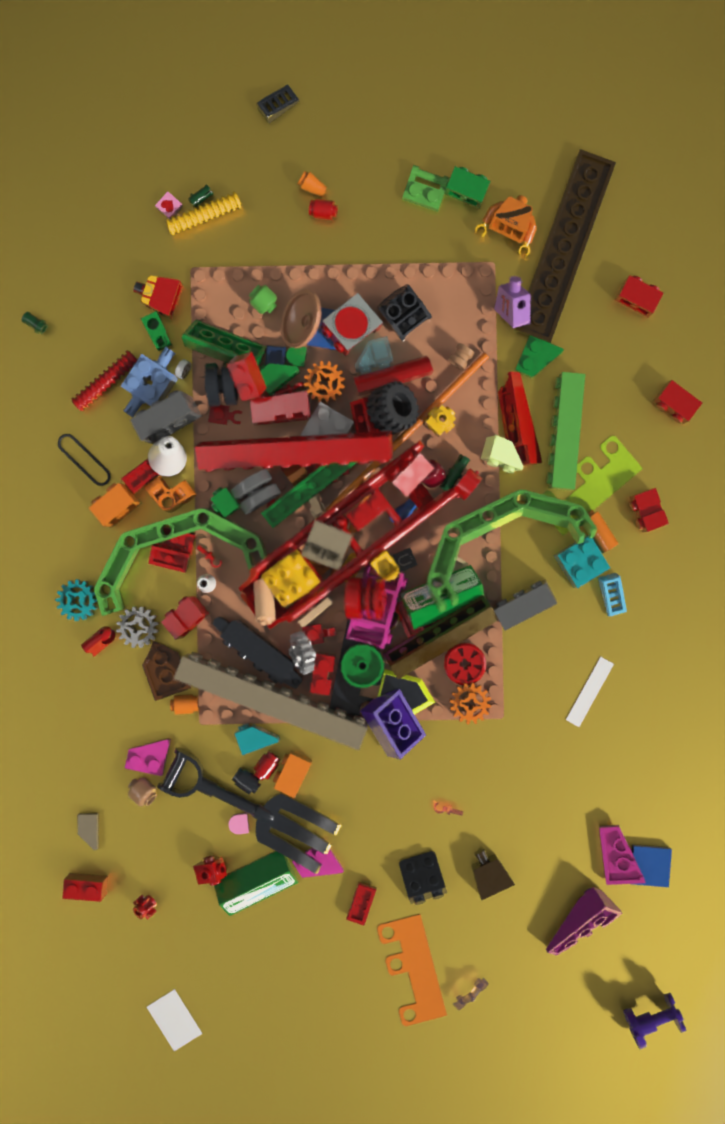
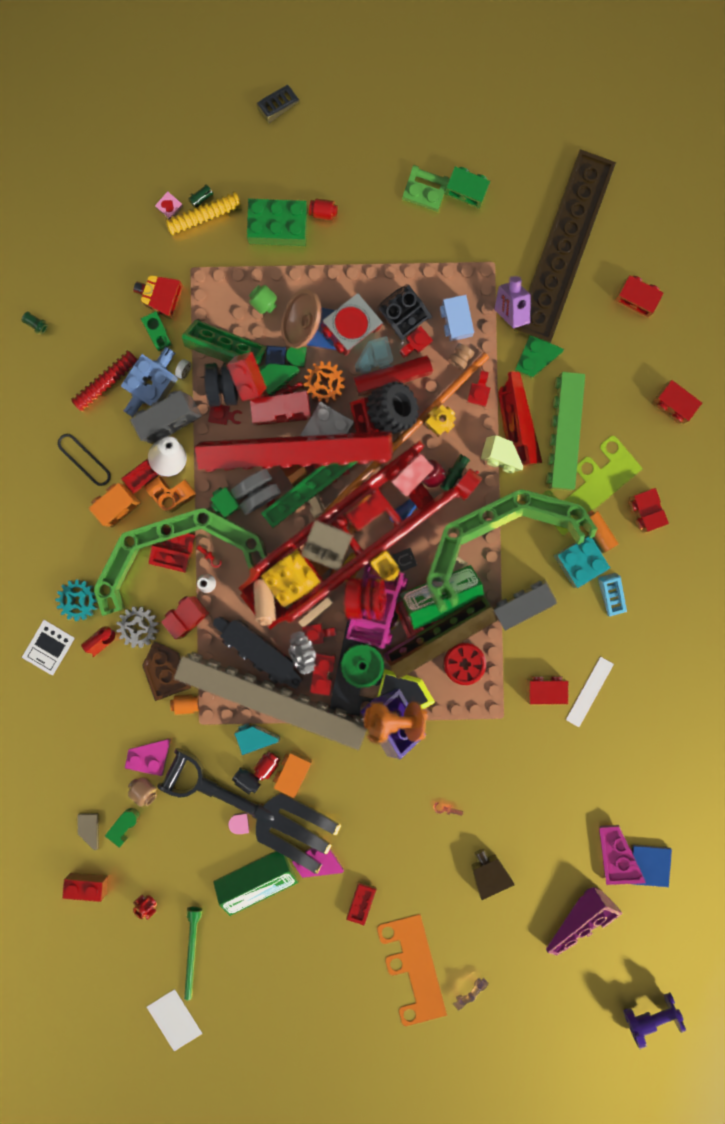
(48, 647): none -> white sticker
(124, 822): none -> green leg
(193, 914): none -> green piece
(210, 870): red brick -> none
(277, 222): none -> green brick
(311, 184): orange cone -> none
(381, 722): none -> orange piece
(417, 341): none -> red plate
(422, 878): black bracket -> none
(457, 318): none -> light blue piece
(458, 701): orange gear -> none
(479, 392): none -> red plate
(512, 219): orange torso -> none
(547, 690): none -> red brick

